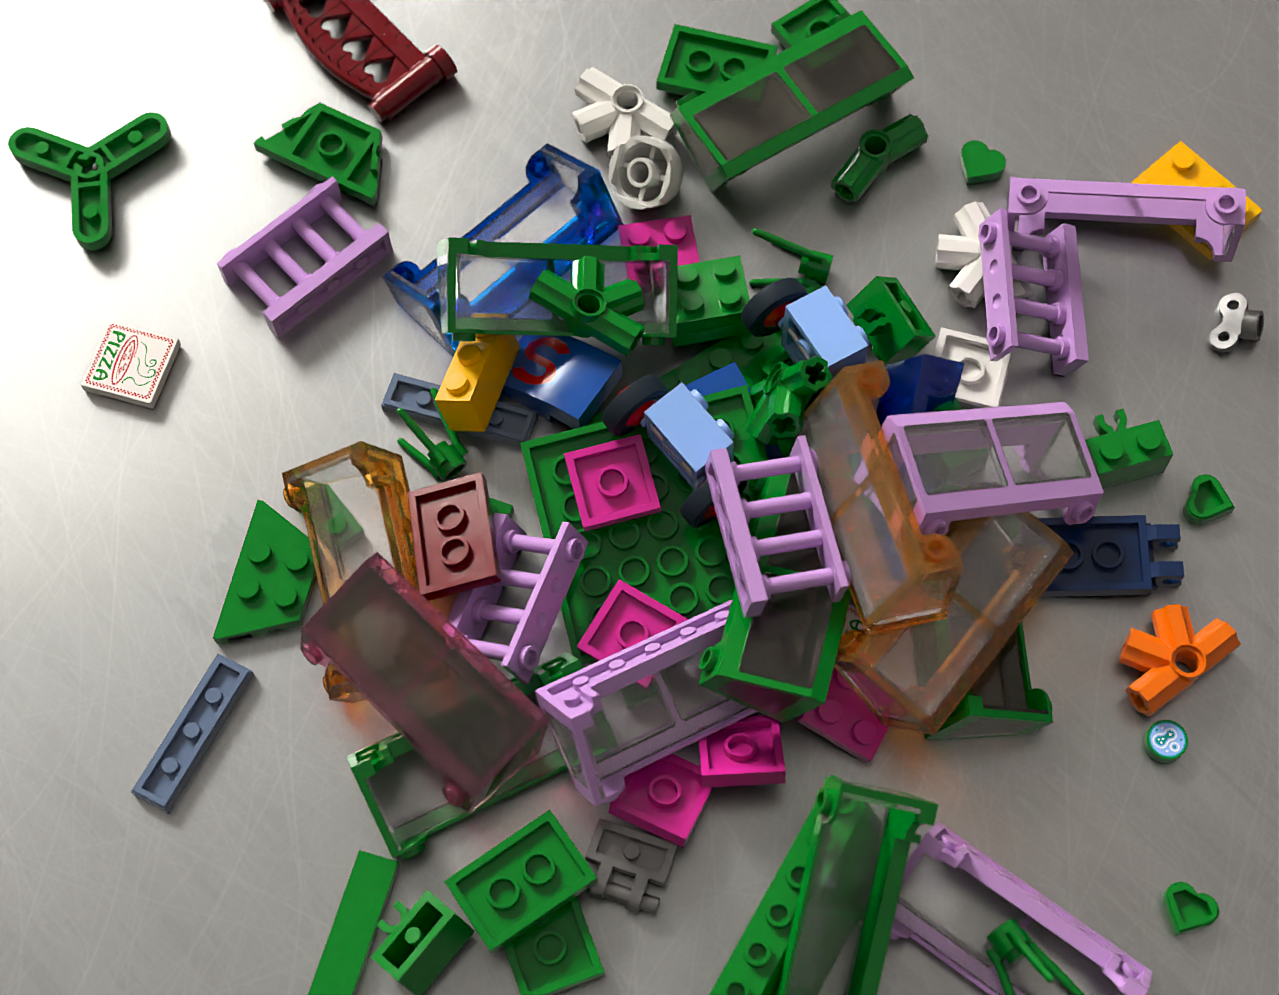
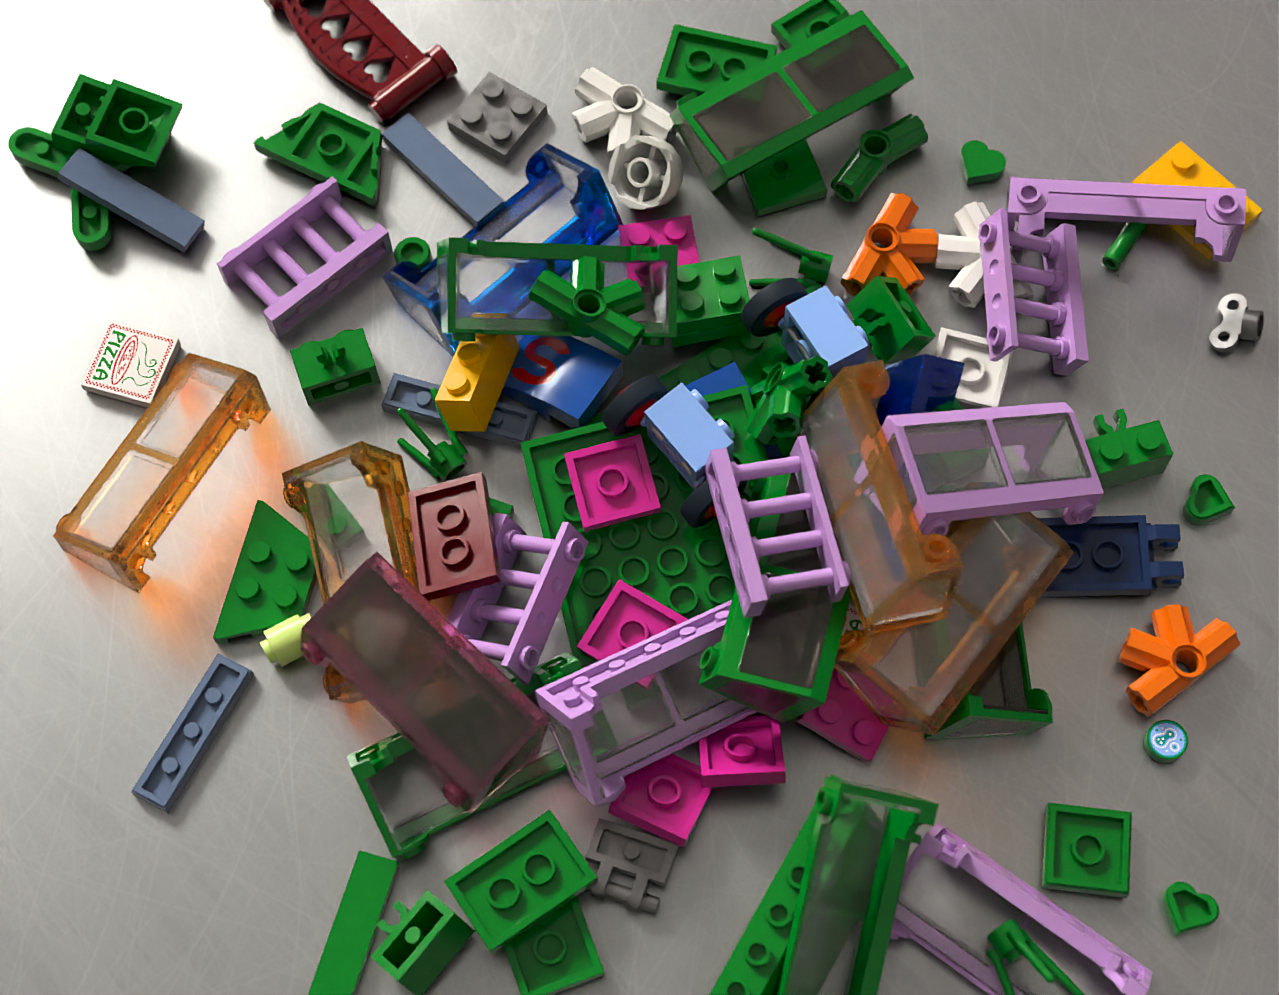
(115, 122): none -> green slope
(131, 200): none -> sand blue tile
(160, 467): none -> windscreen
(284, 640): none -> yellowish green brick
(335, 366): none -> green brick
(413, 250): none -> green tile
(442, 169): none -> sand blue tile
(497, 117): none -> flat silver plate
(785, 180): none -> green plate
(901, 252): none -> orange piece
(1087, 850): none -> green plate
(1123, 244): none -> green piece

